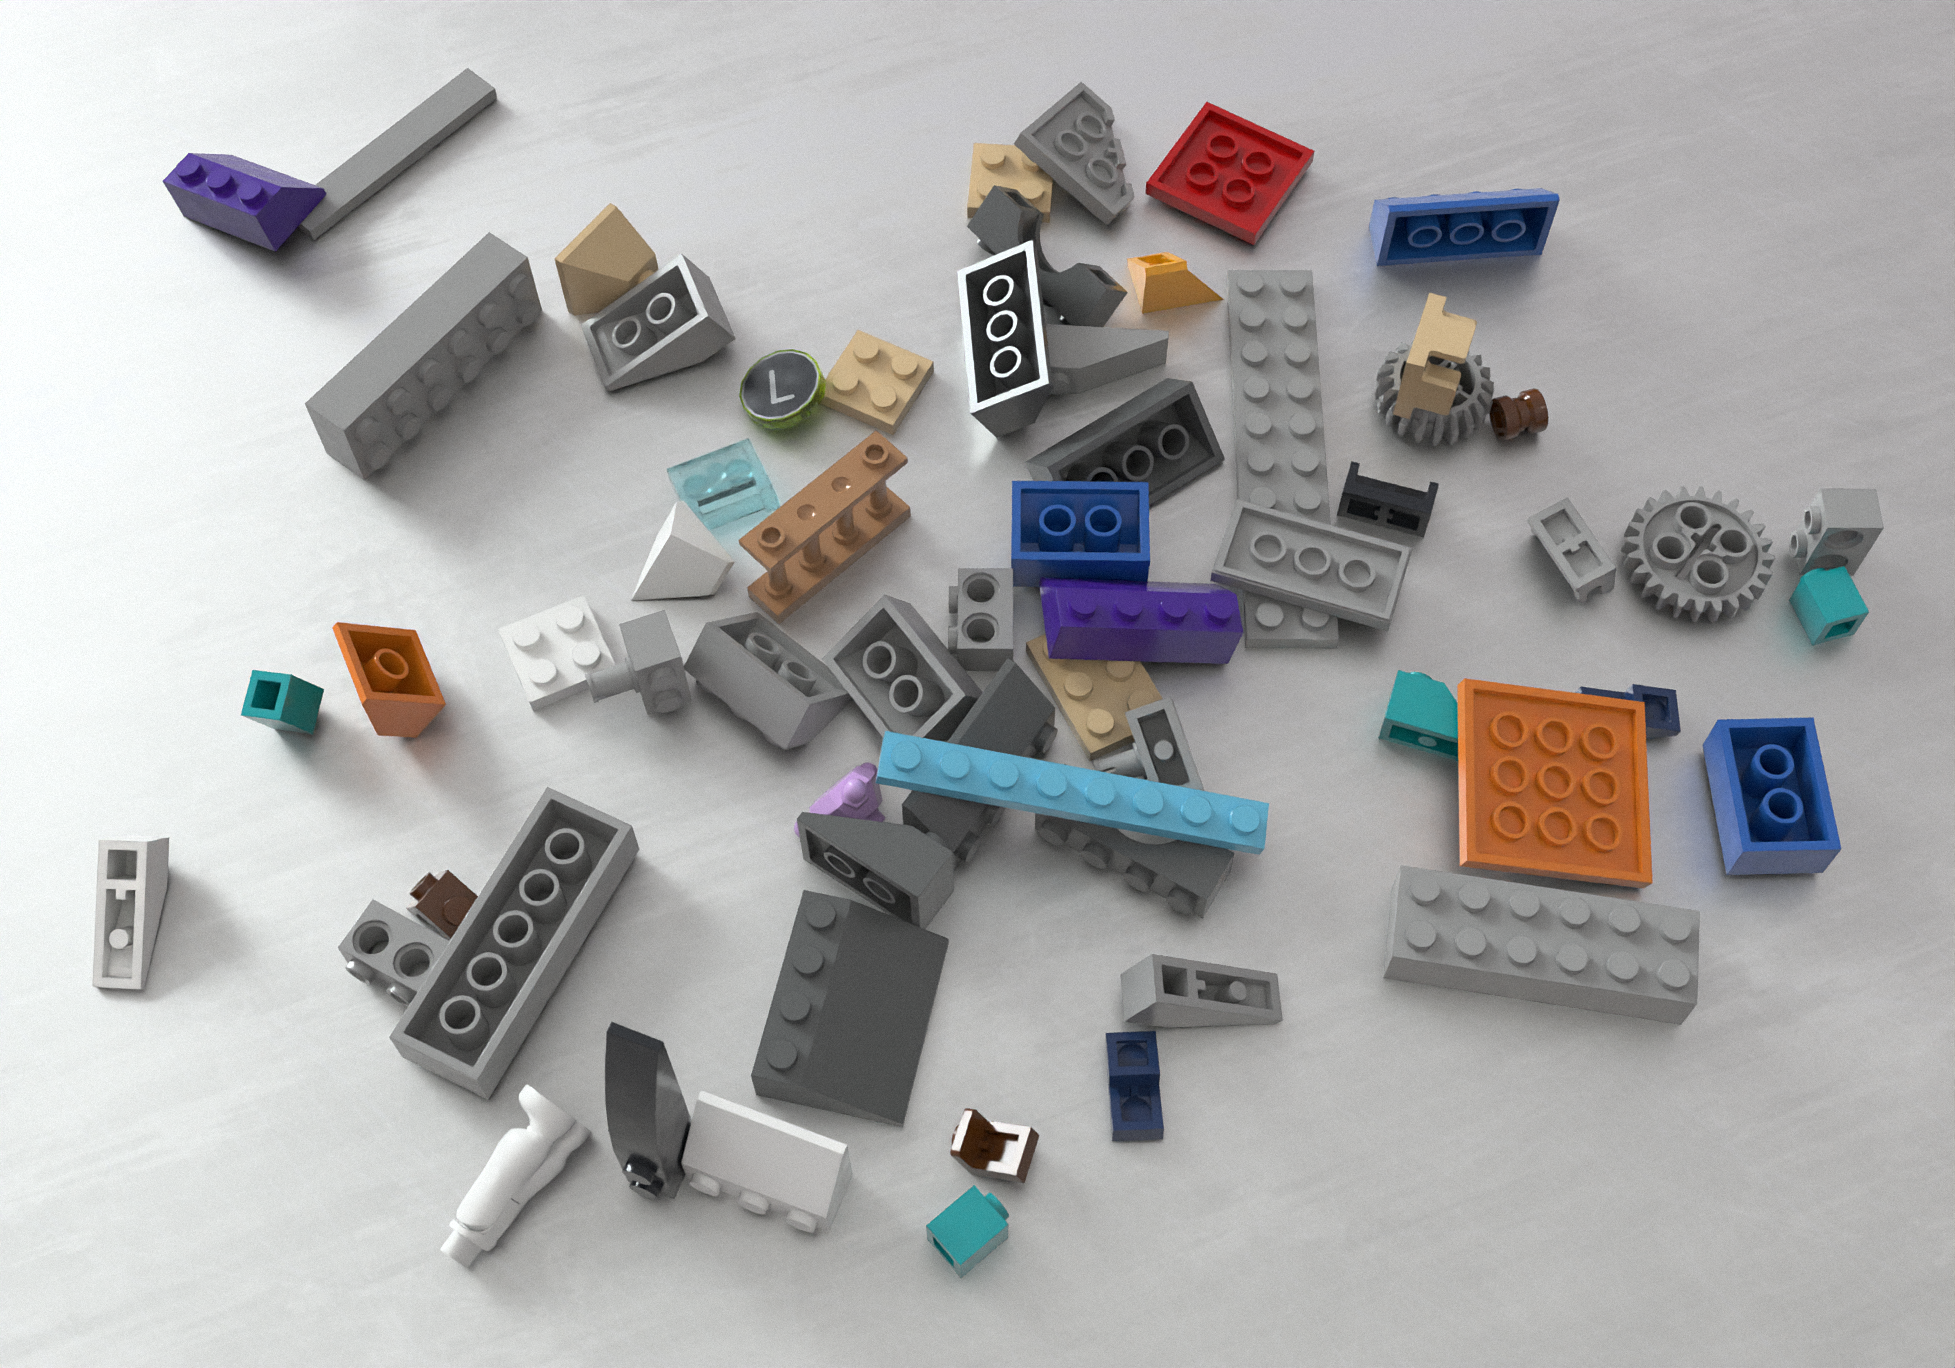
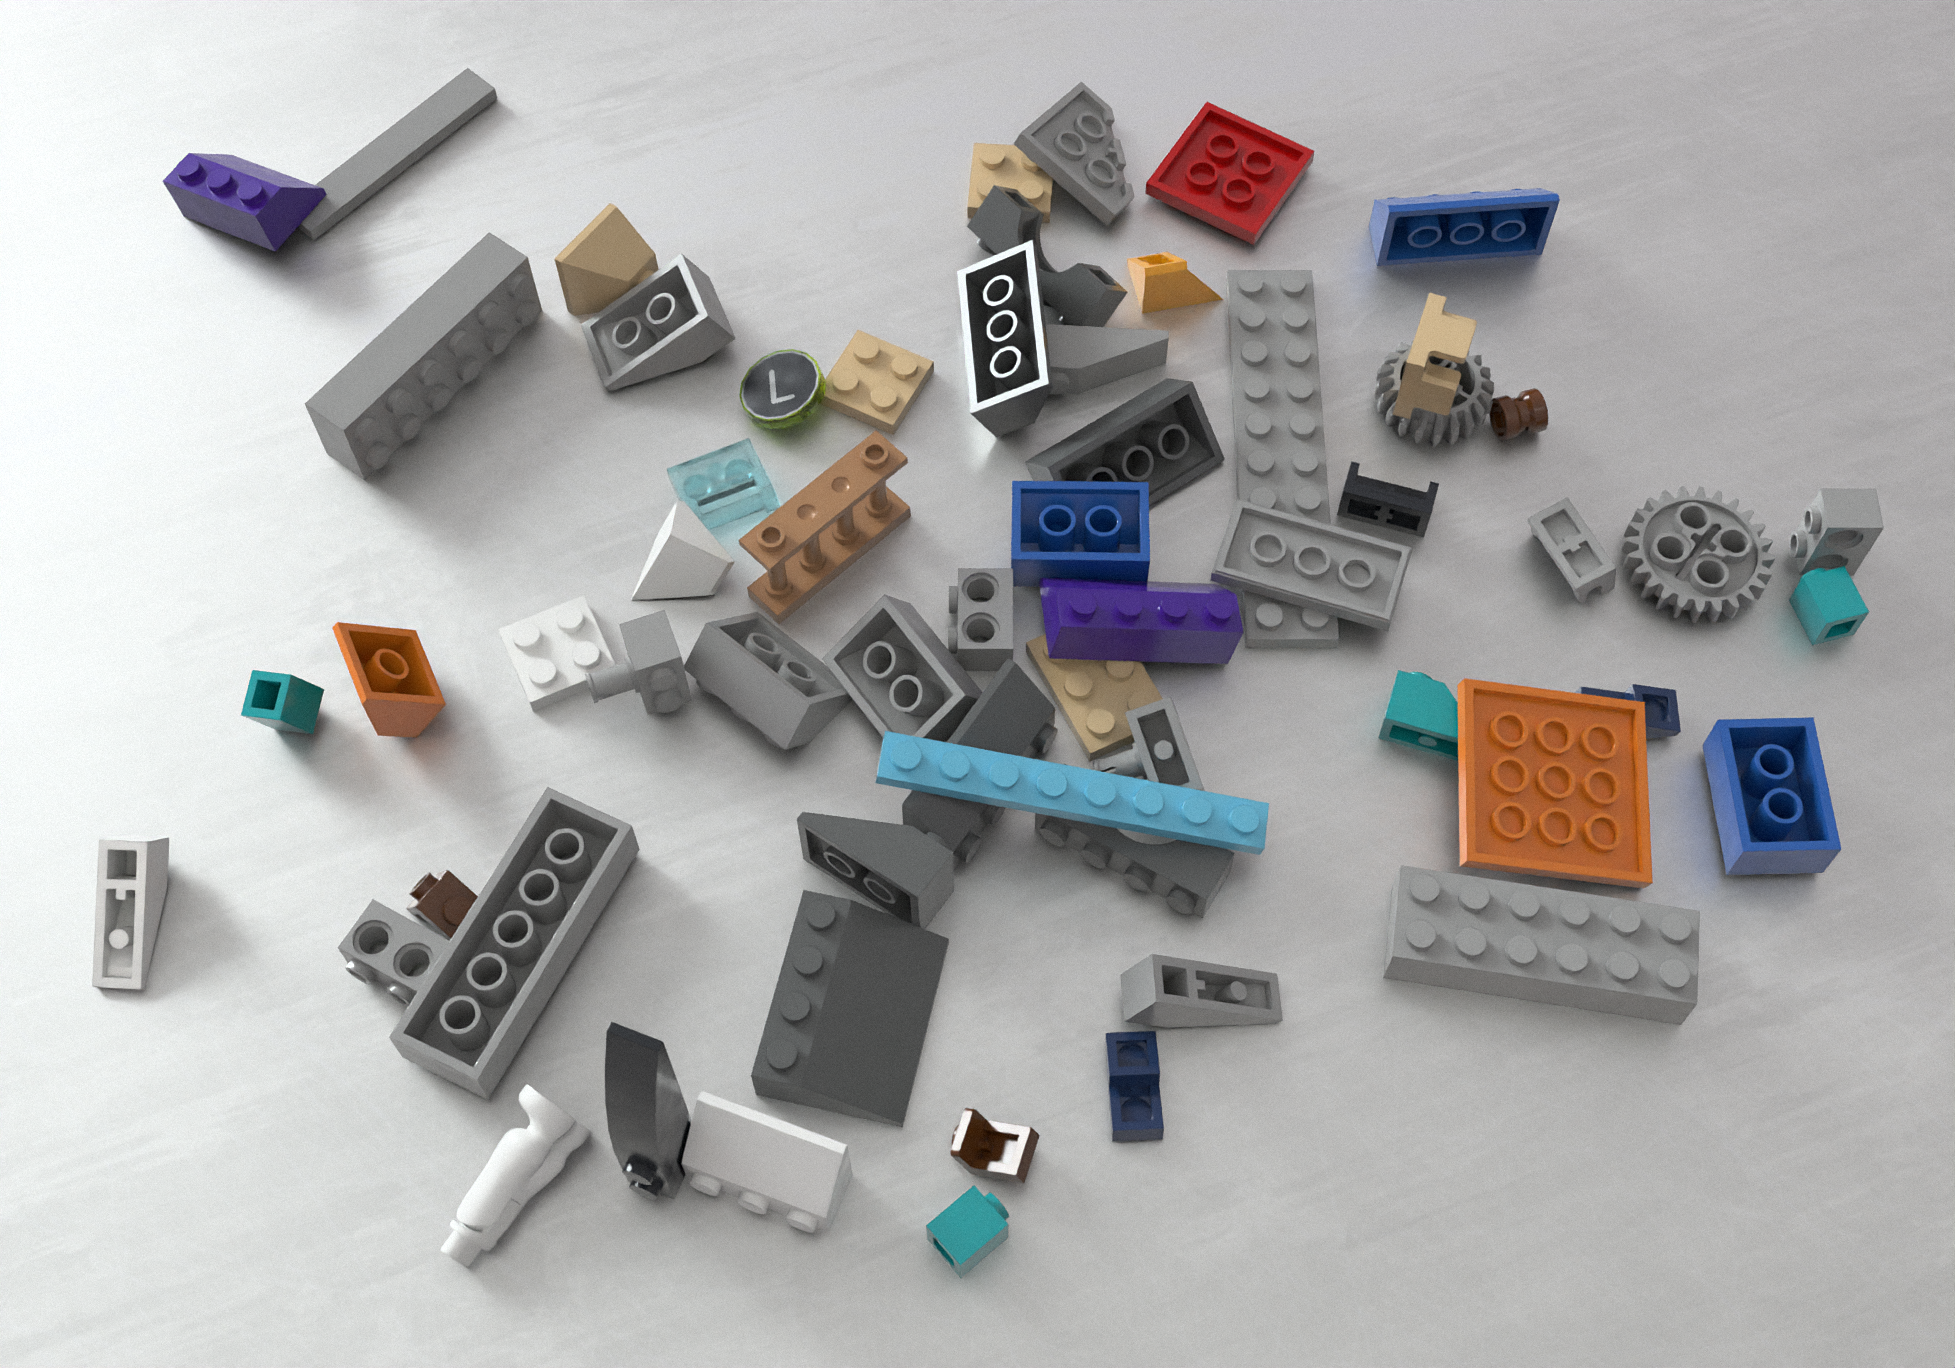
(852, 796): lavender rock -> none

